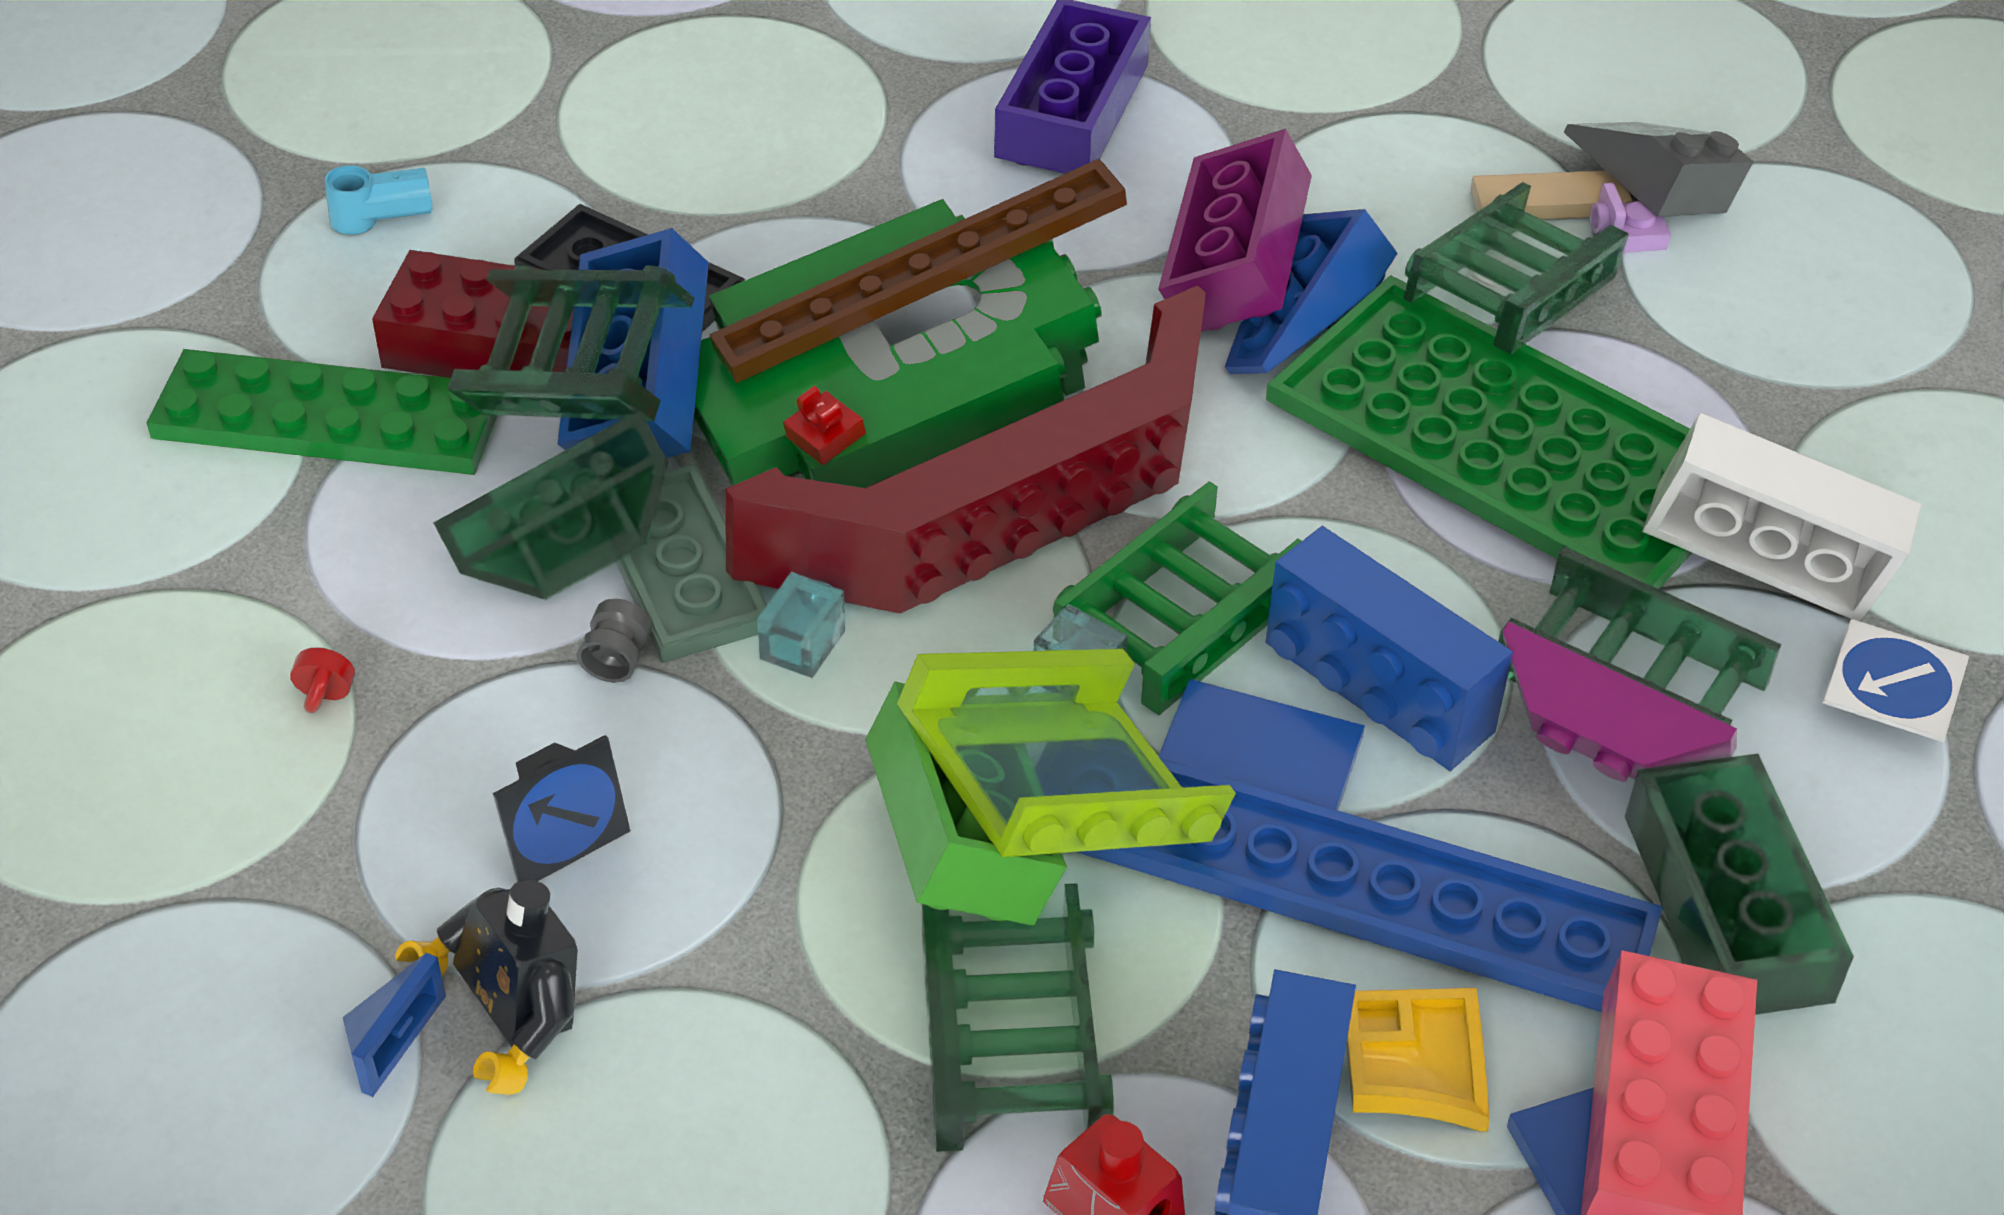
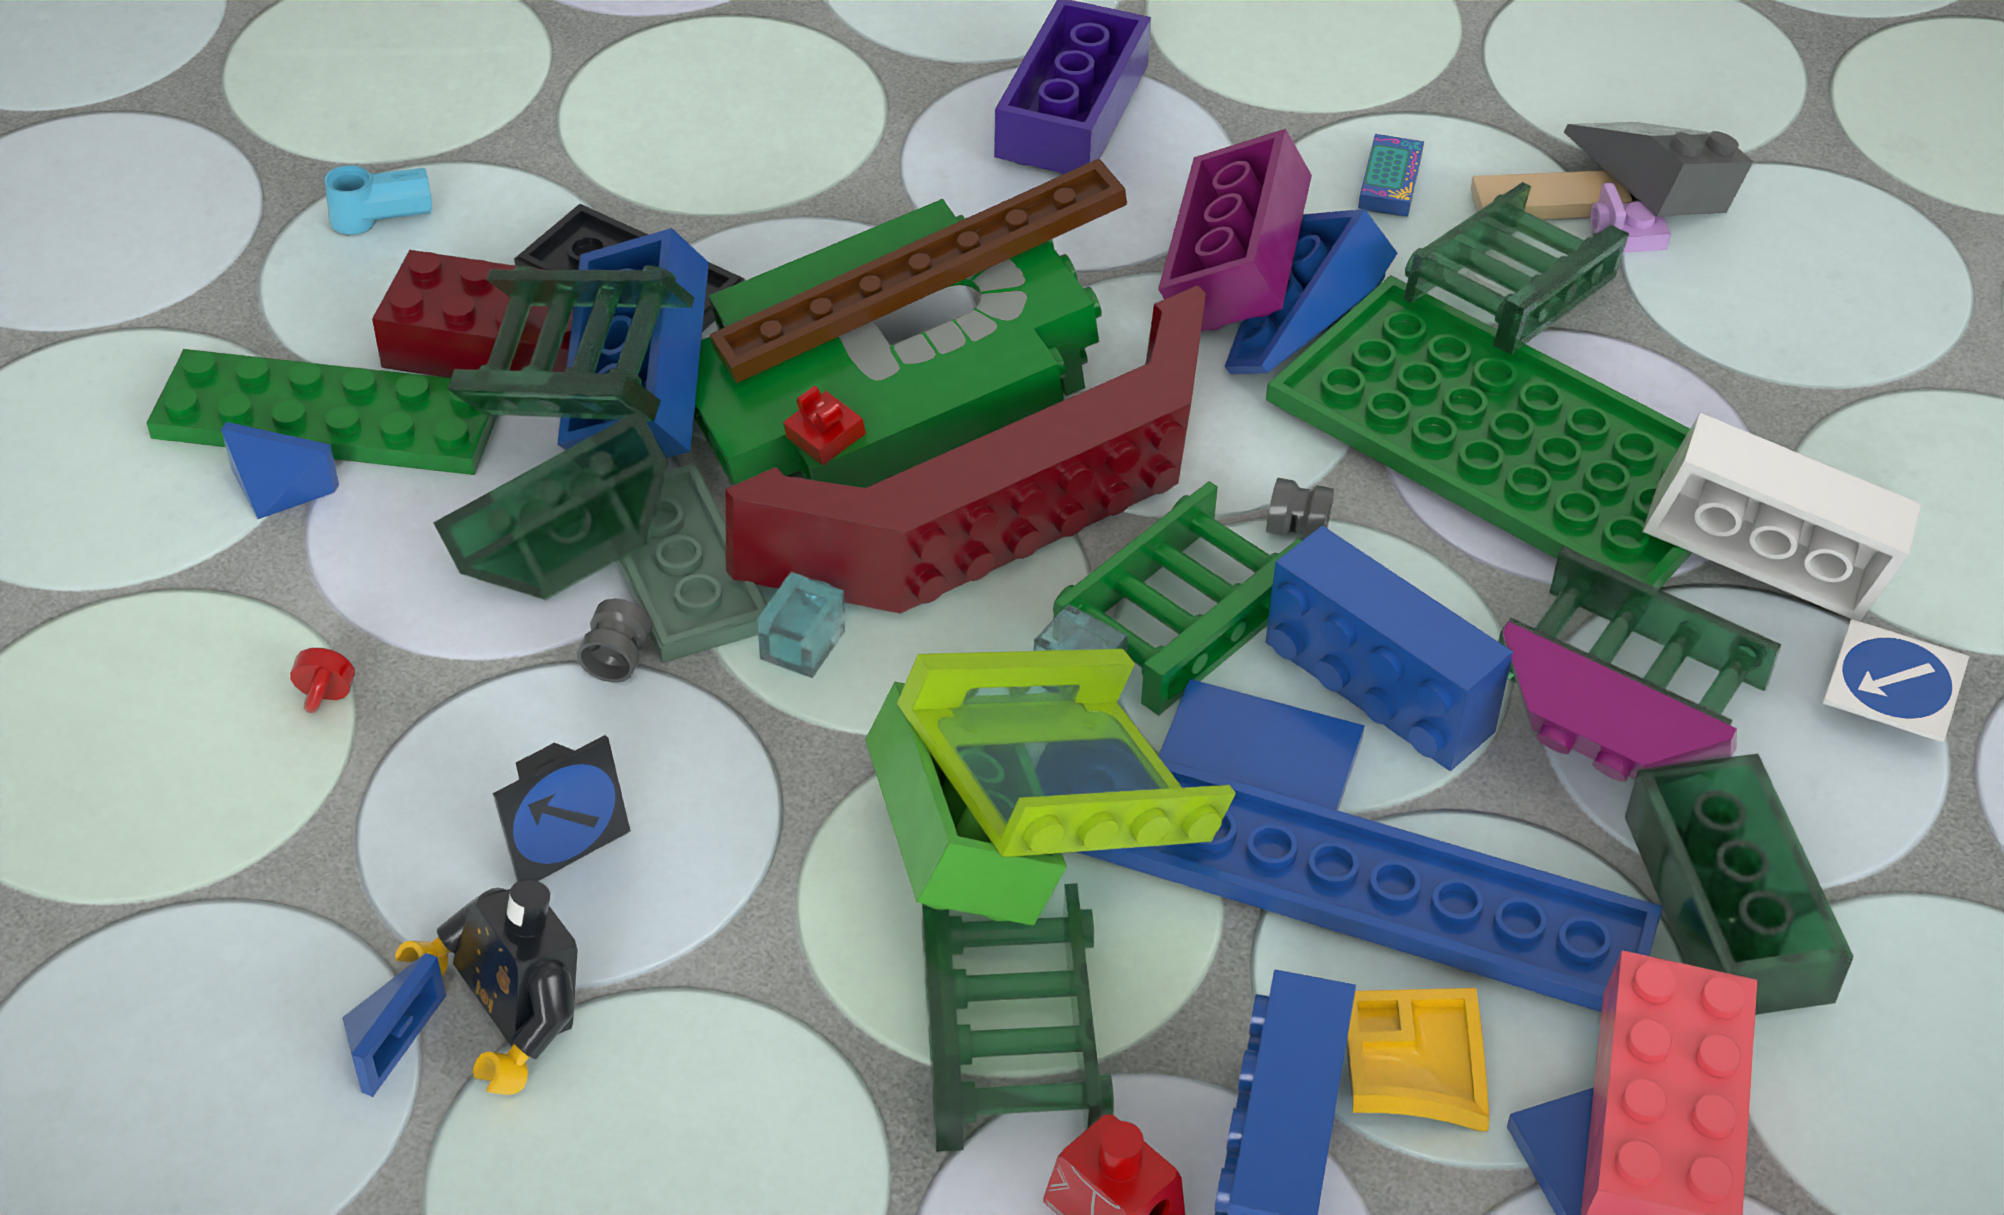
(278, 468): none -> blue slope
(1298, 508): none -> dark grey wheel
(1391, 175): none -> tile

